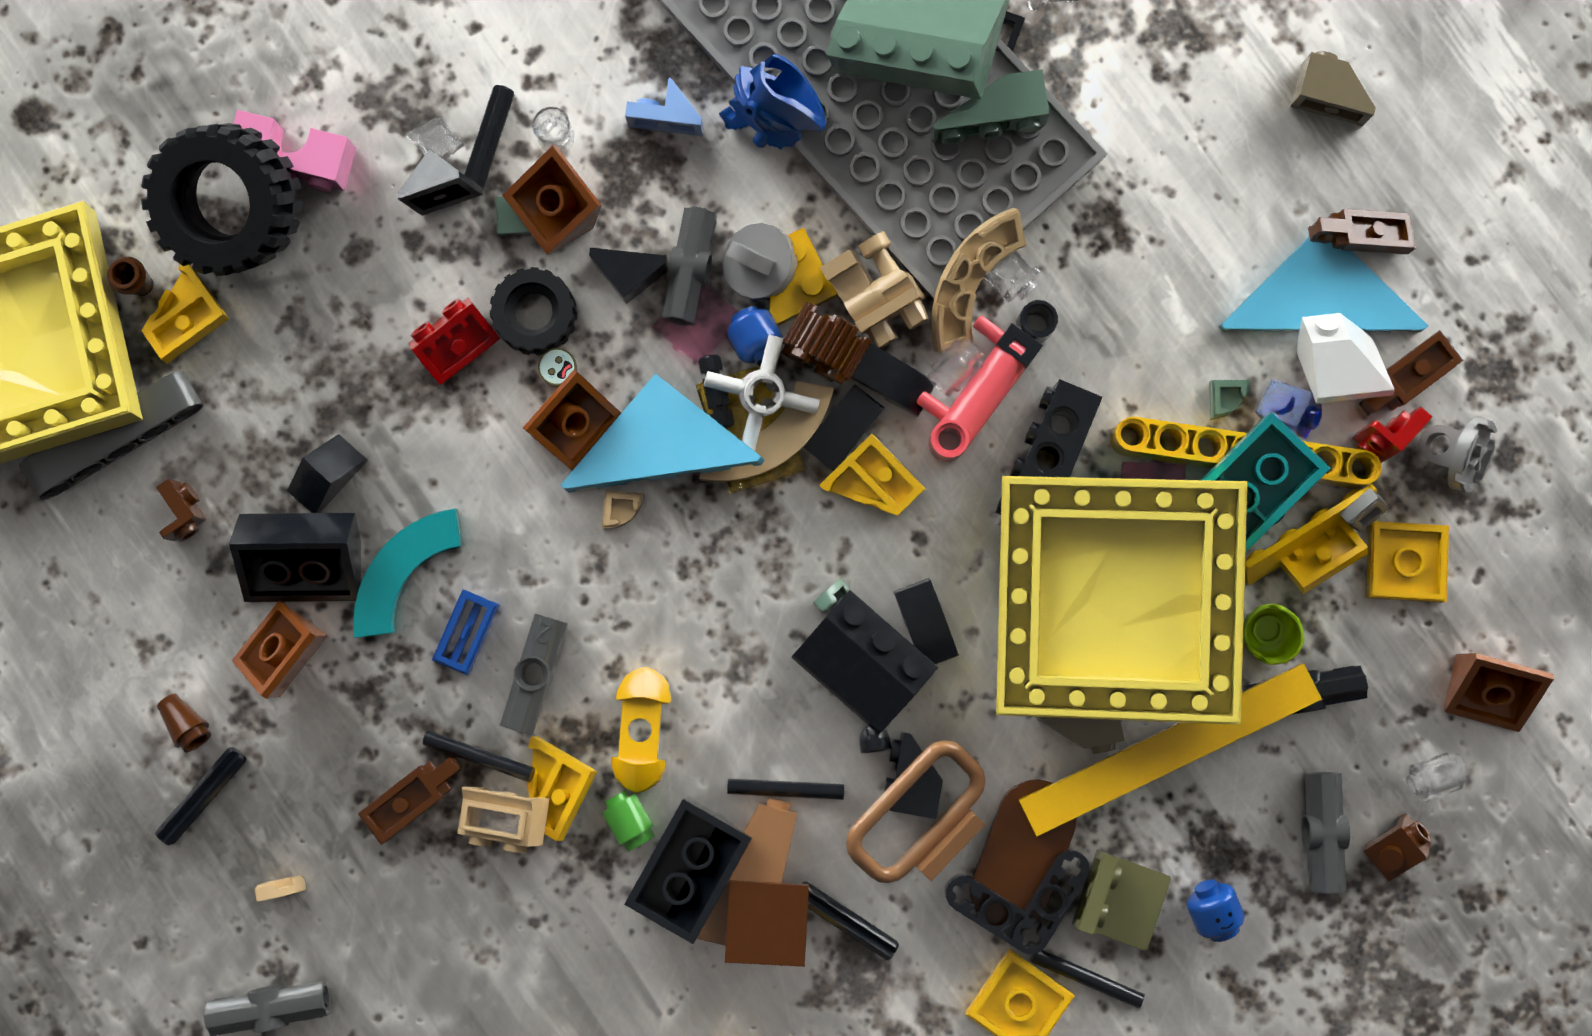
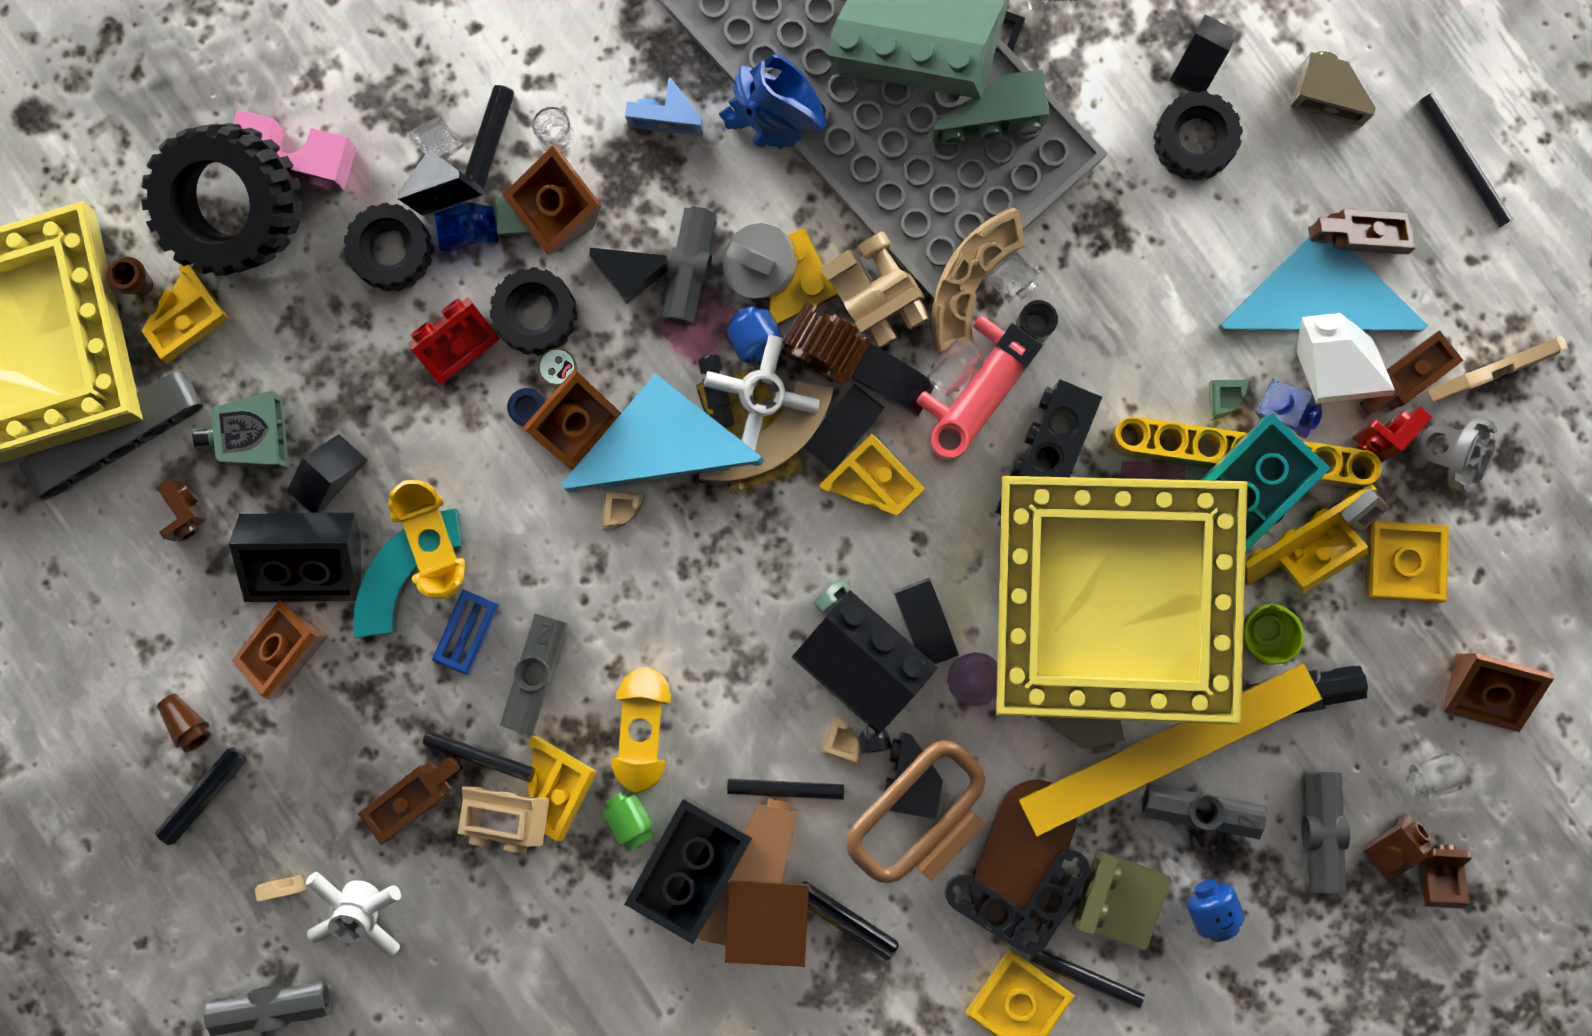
(247, 433): none -> sand green torso
(353, 912): none -> white bar
(373, 221): none -> black tyre
(417, 508): none -> yellow piece
(465, 226): none -> clear blue bracket
(524, 405): none -> dark blue tile
(842, 742): none -> tan tile
(973, 679): none -> clear purple wheel
(1204, 55): none -> black slope
(1218, 114): none -> black tyre
(1226, 817): none -> dark grey piece
(1445, 877): none -> reddish brown bracket
(1466, 160): none -> black piece
(1497, 369): none -> tan tile

